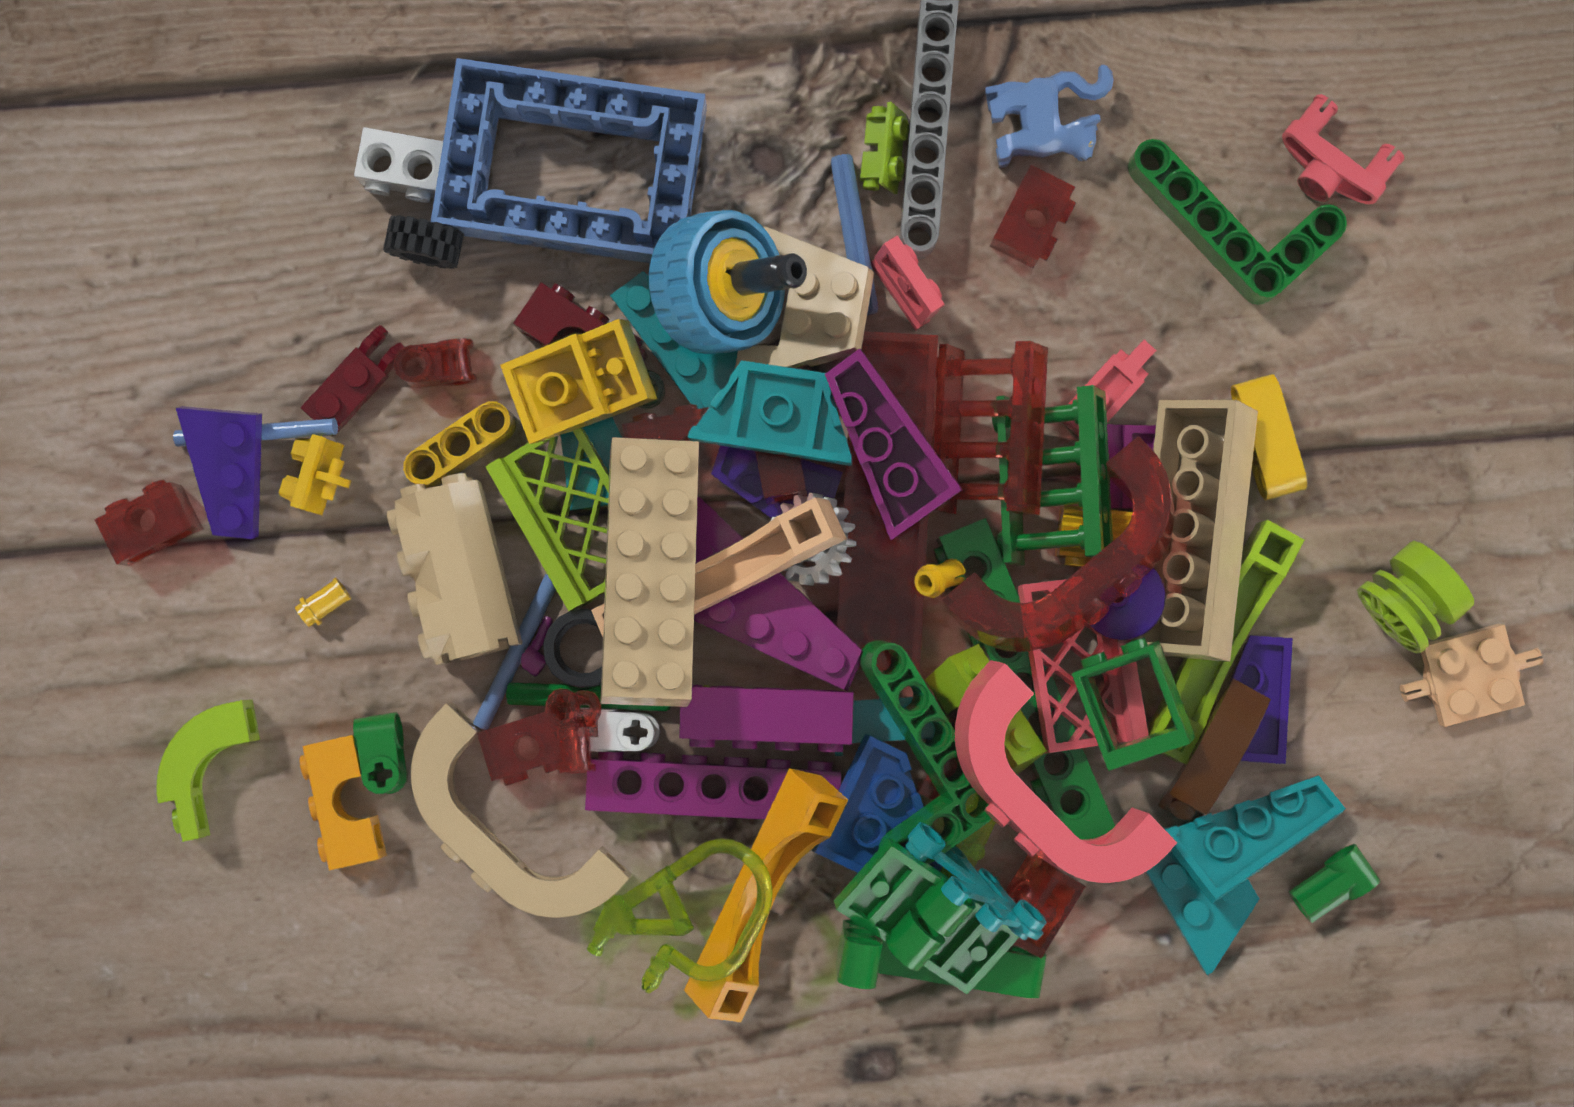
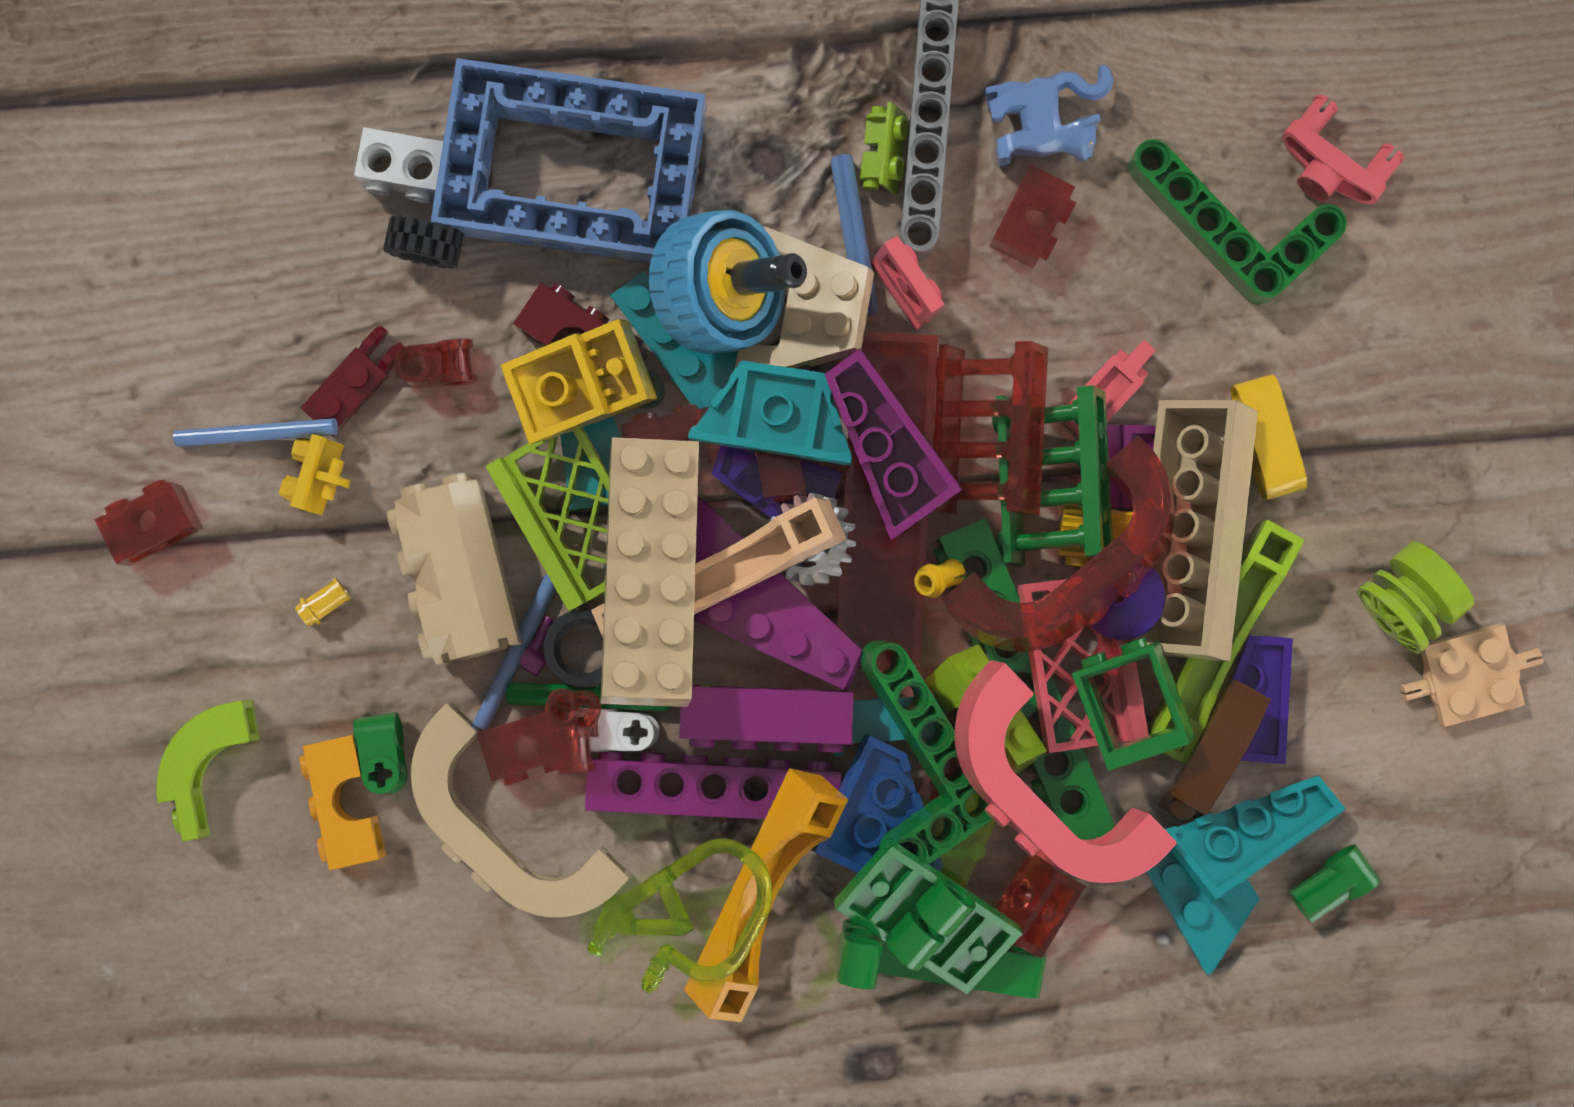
(227, 466): dark purple wing -> none
(439, 446): yellow beam -> none
(979, 885): teal plant -> none

